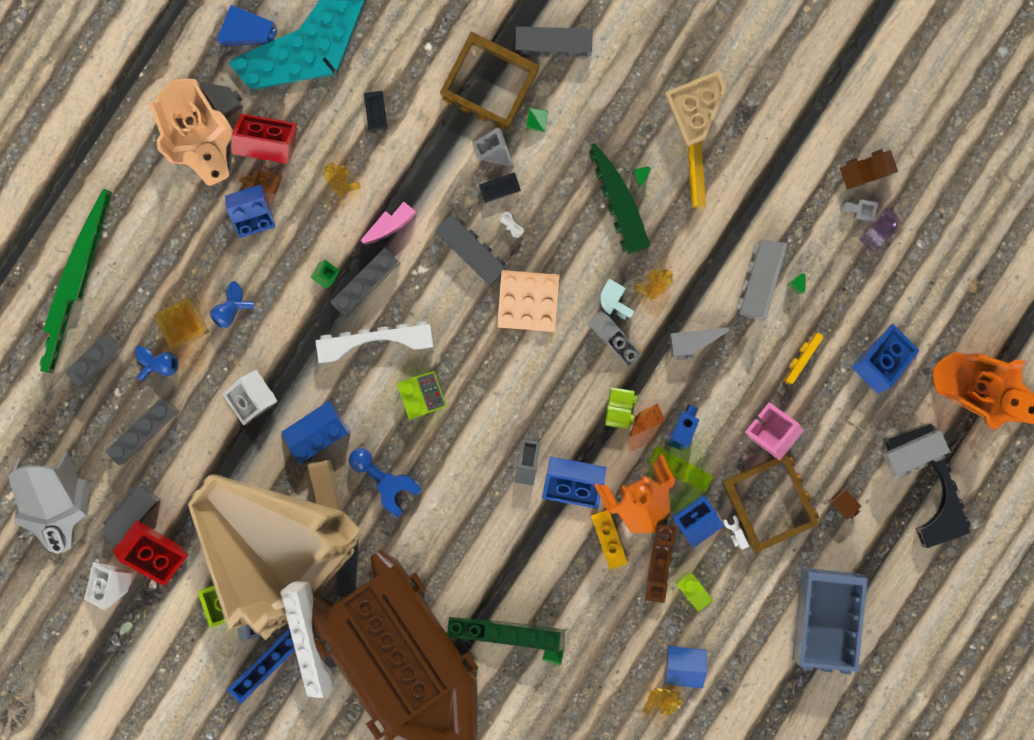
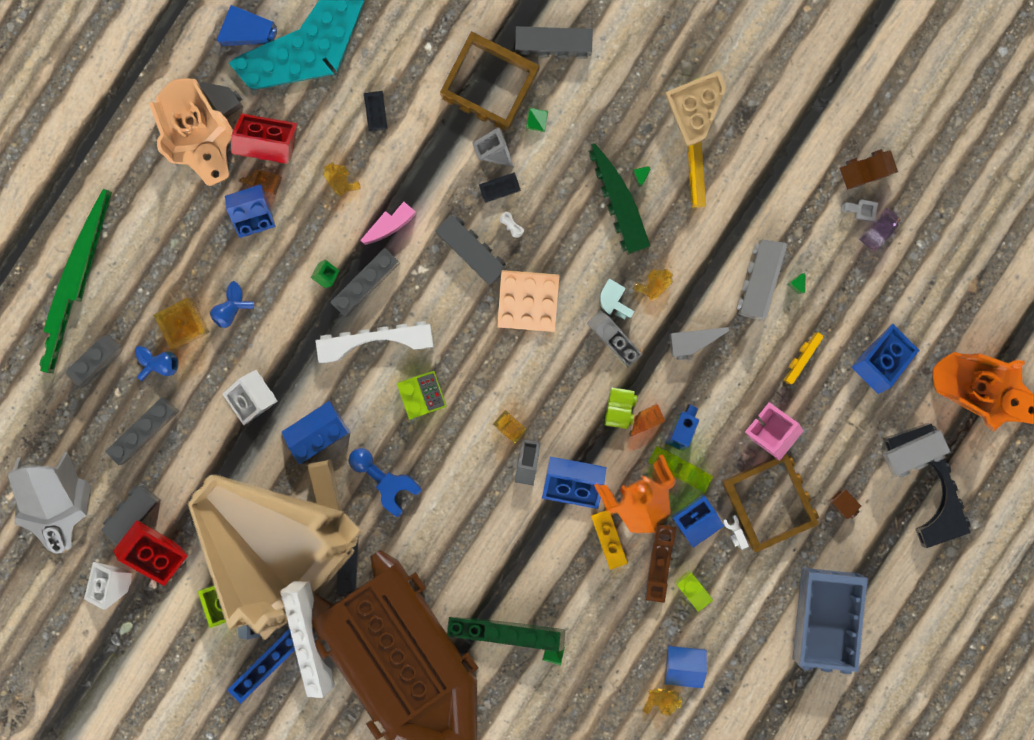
(510, 427): none -> clear yellow brick

